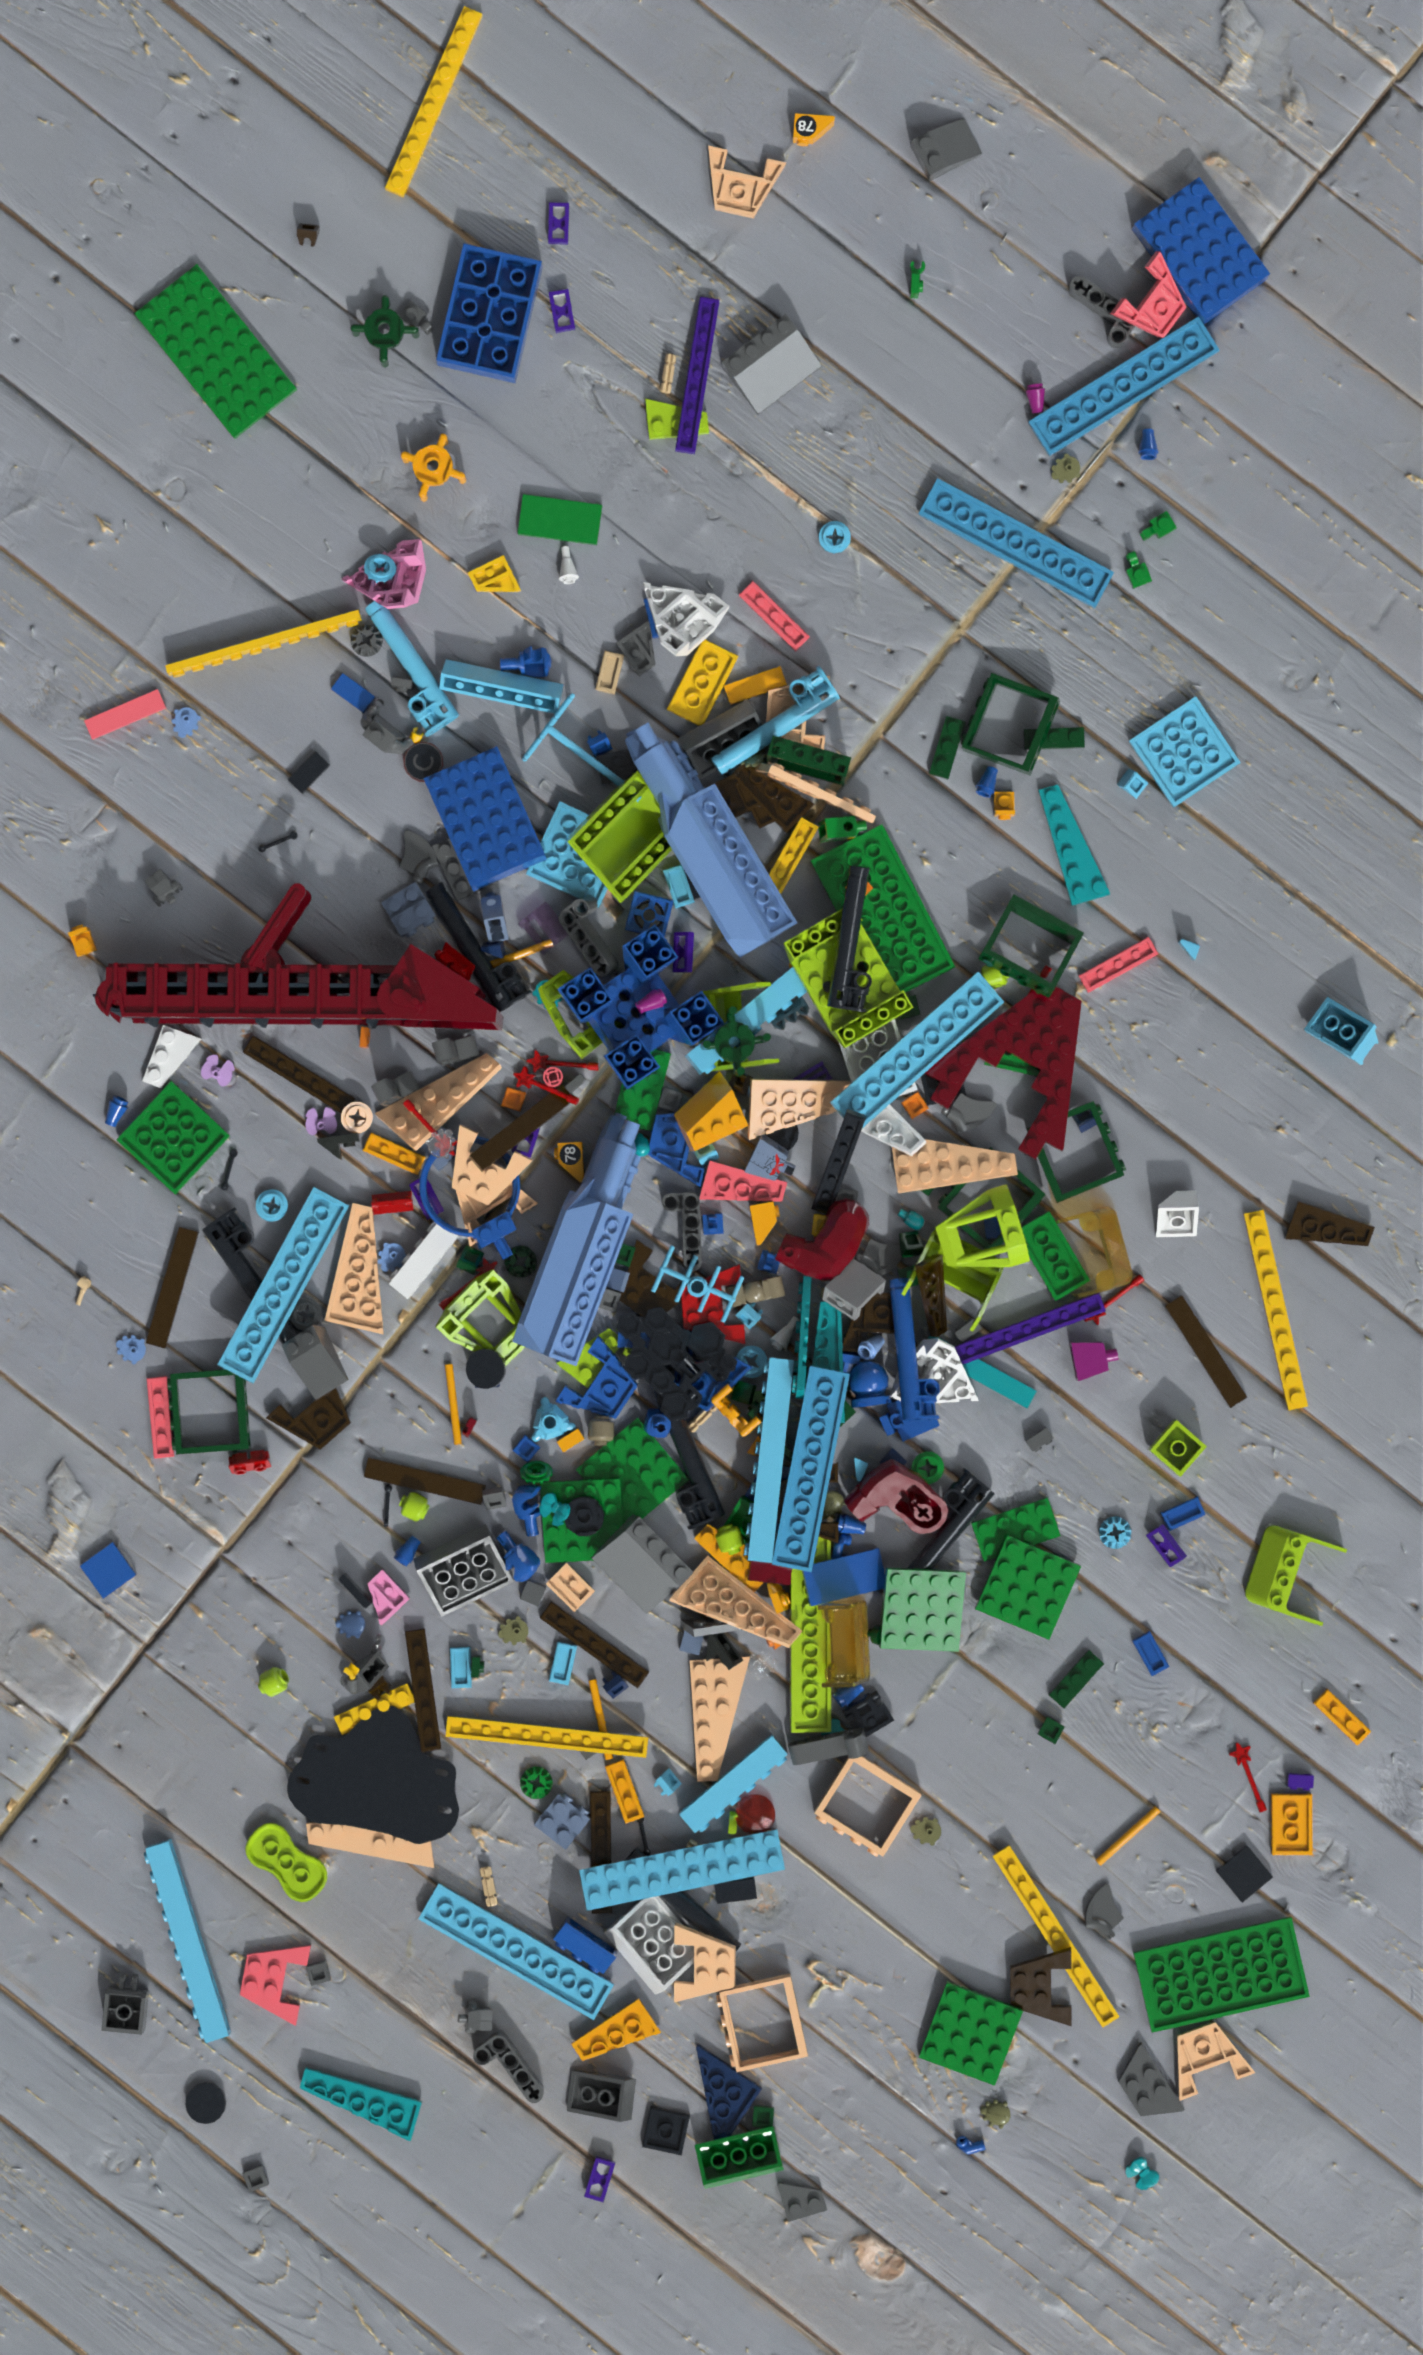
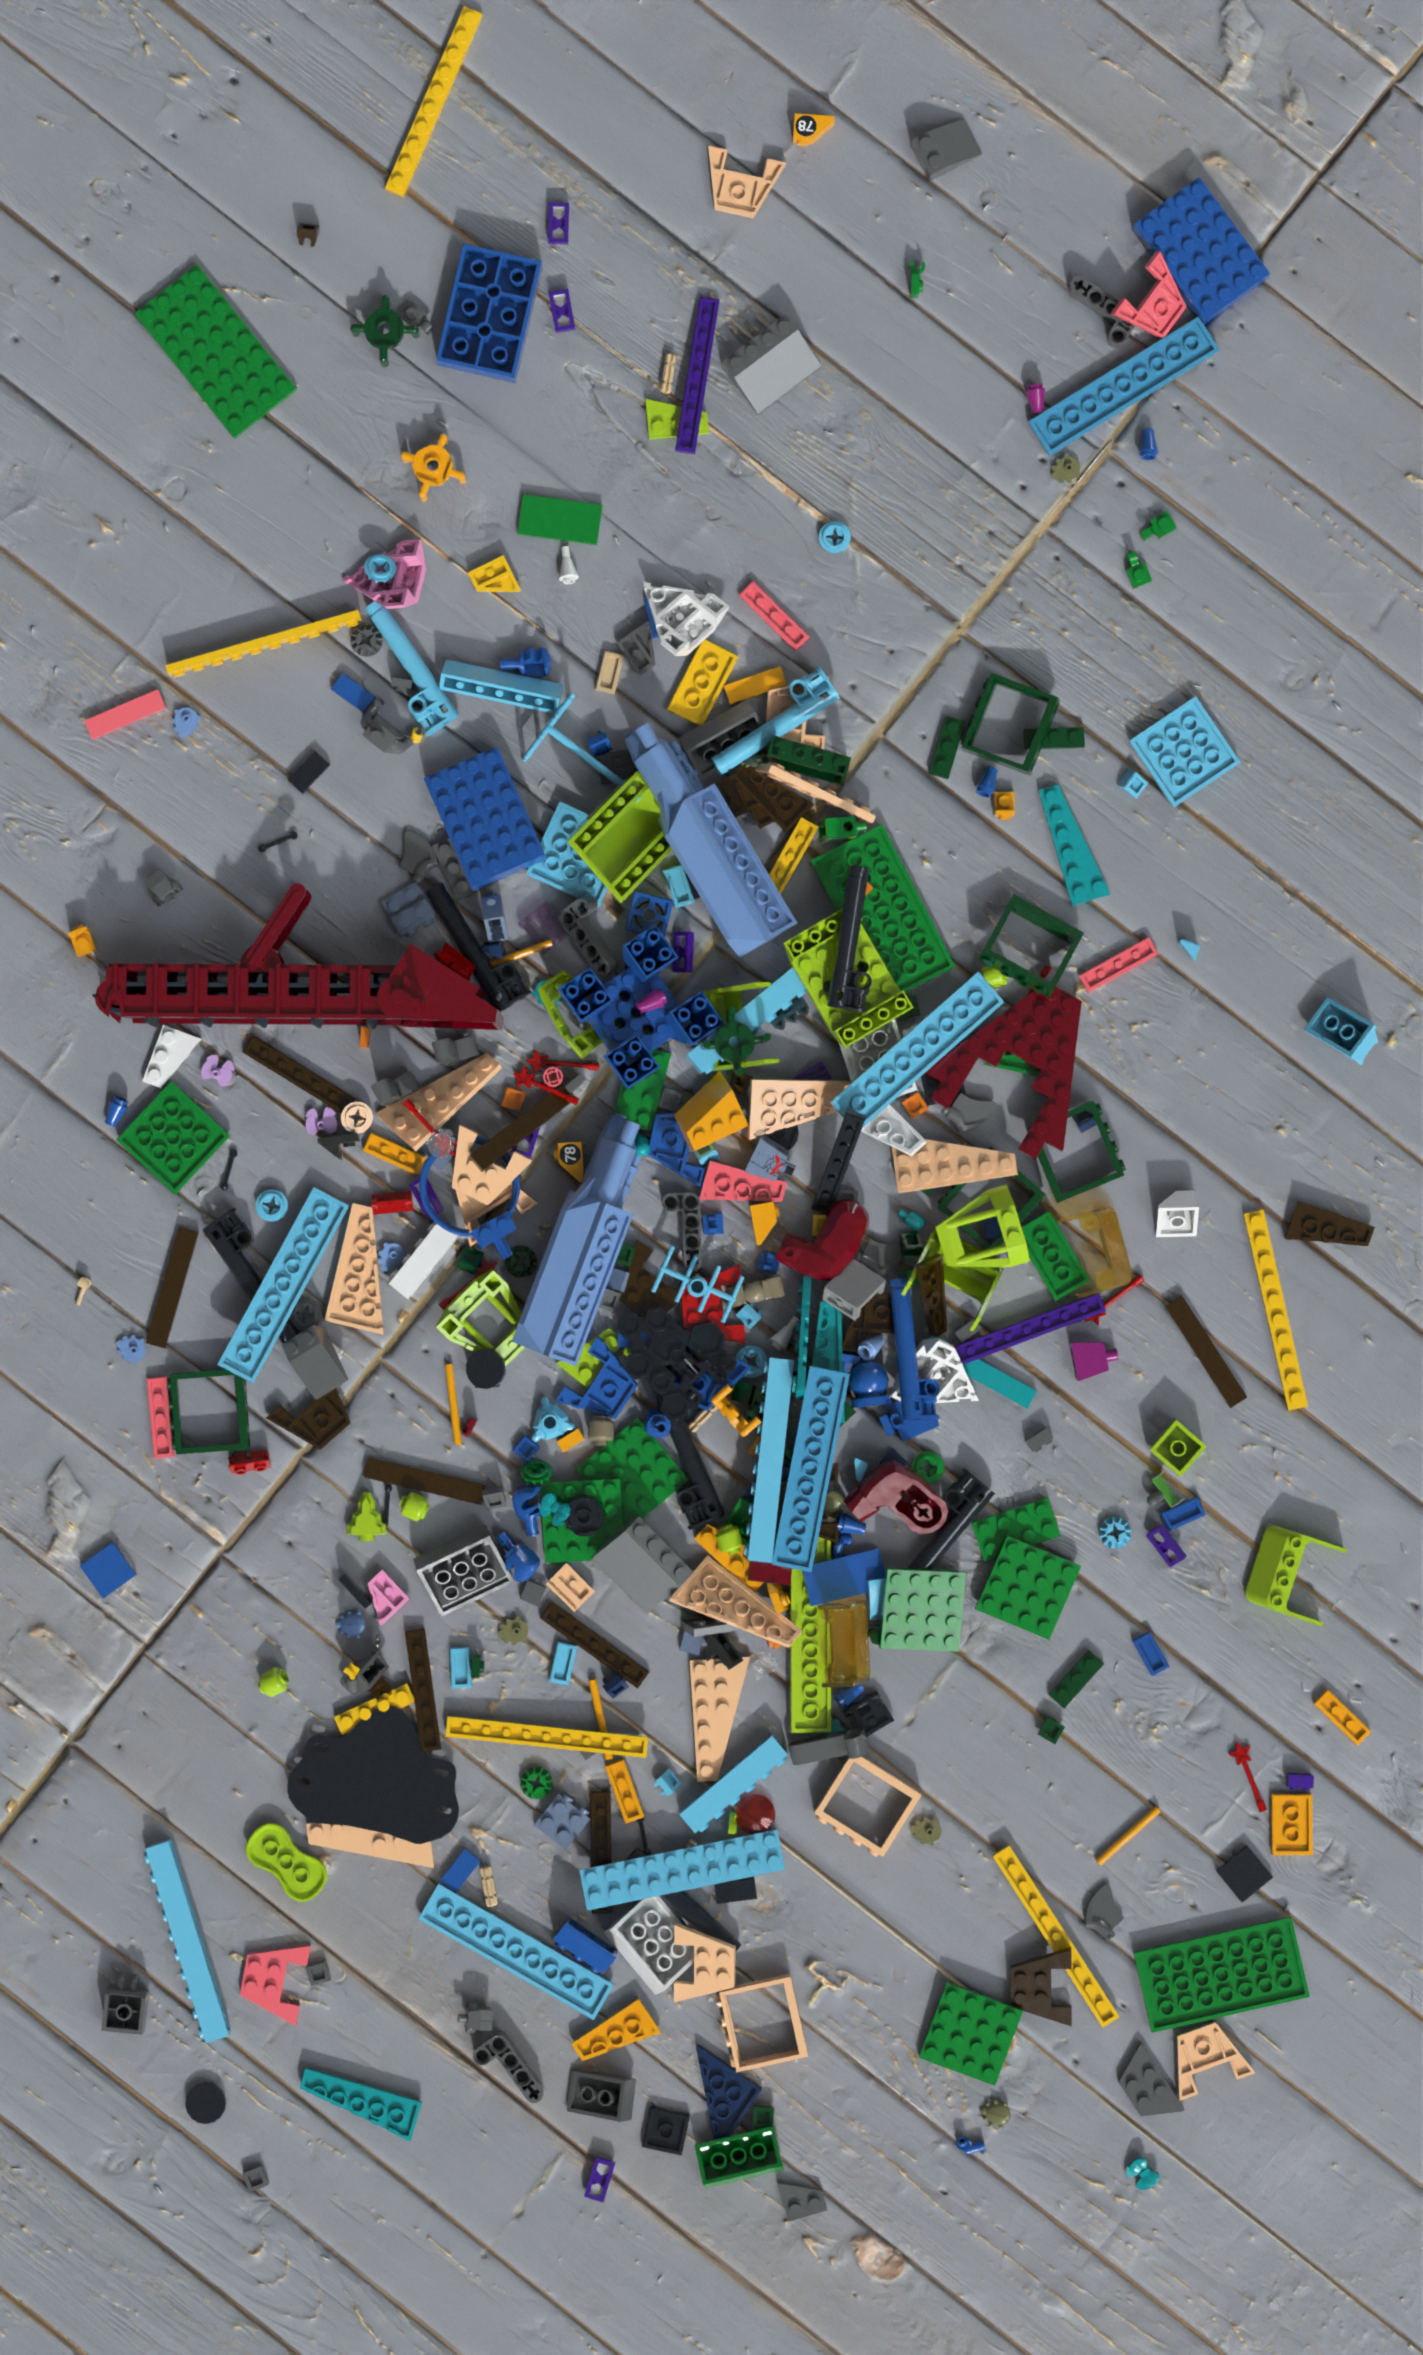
(366, 1520): none -> lime rock
(407, 1551): blue cone -> none
(422, 761): black tile -> none
(460, 1870): none -> blue tile
(875, 1595): none -> medium azure slope
(1016, 543): dark azure plate -> none
(1163, 1492): none -> piece

